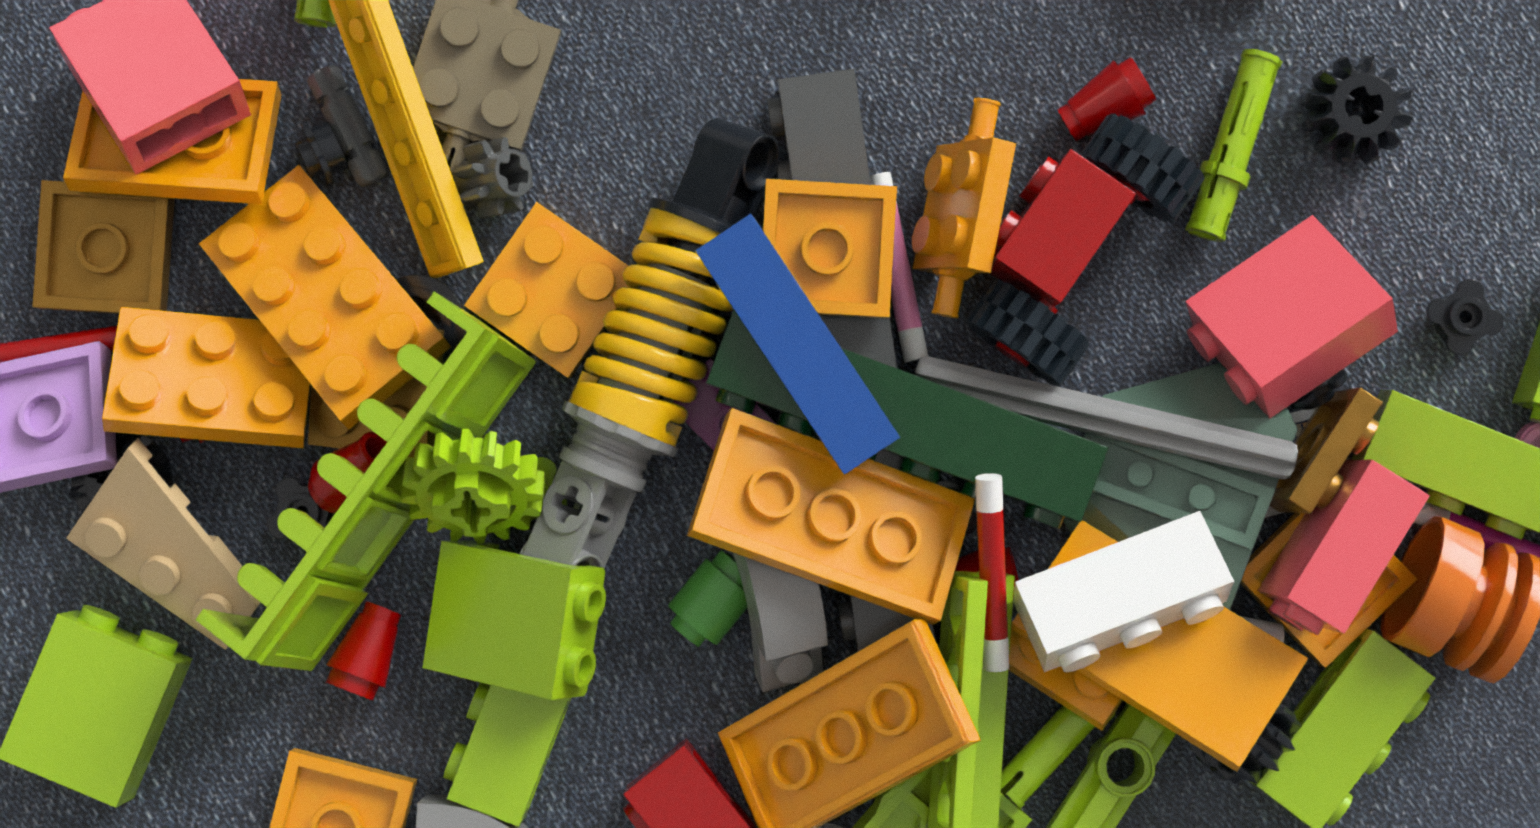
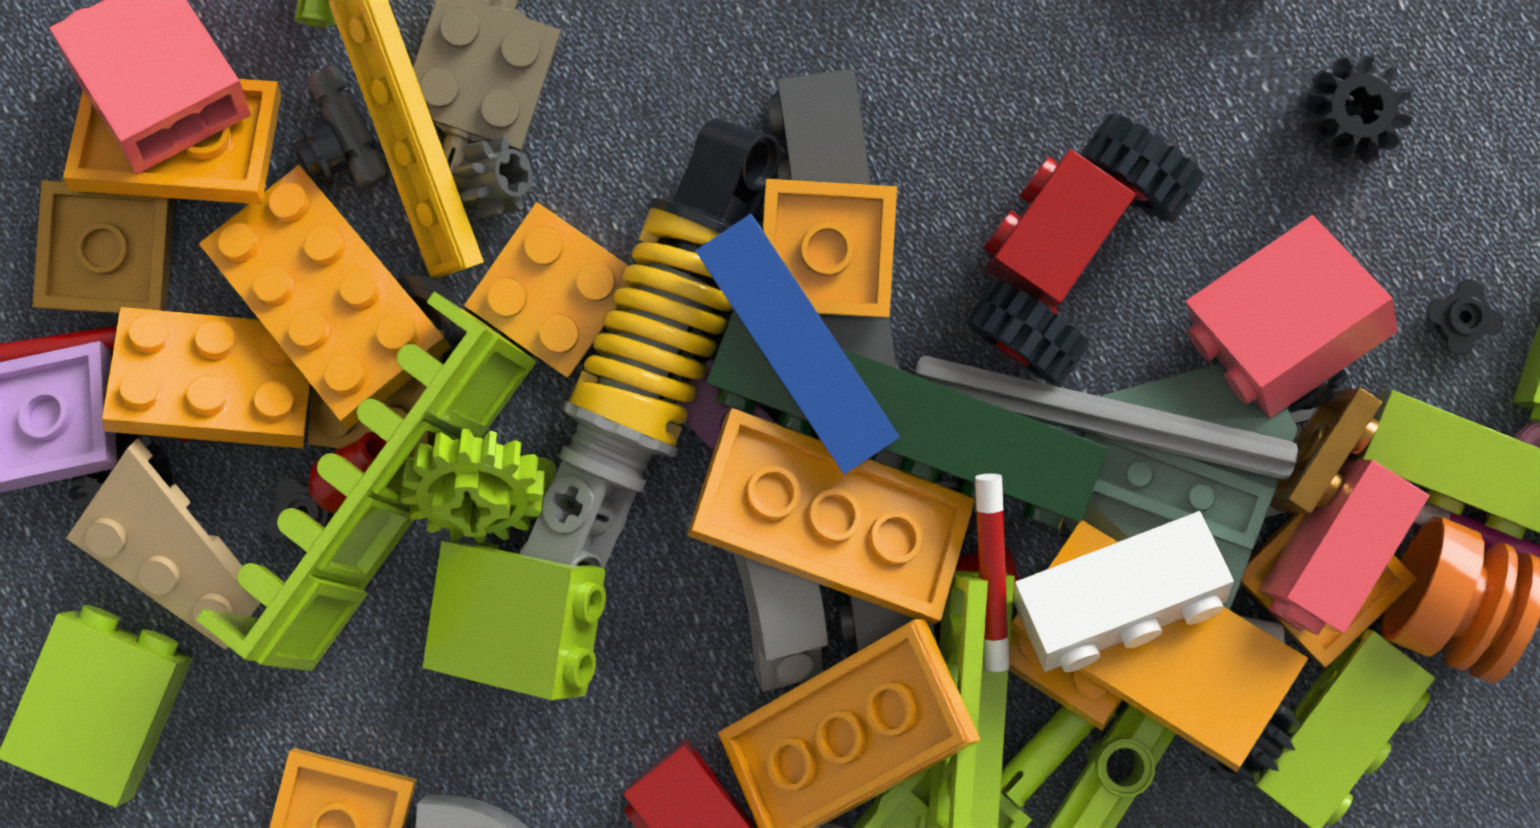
(365, 652): red cone -> none
(505, 752): lime brick -> none
(709, 601): bright green brick -> none
(903, 291): bright pink bar -> none
(963, 207): light orange plate -> none
(1114, 90): red cone -> none
(1229, 158): lime pin -> none

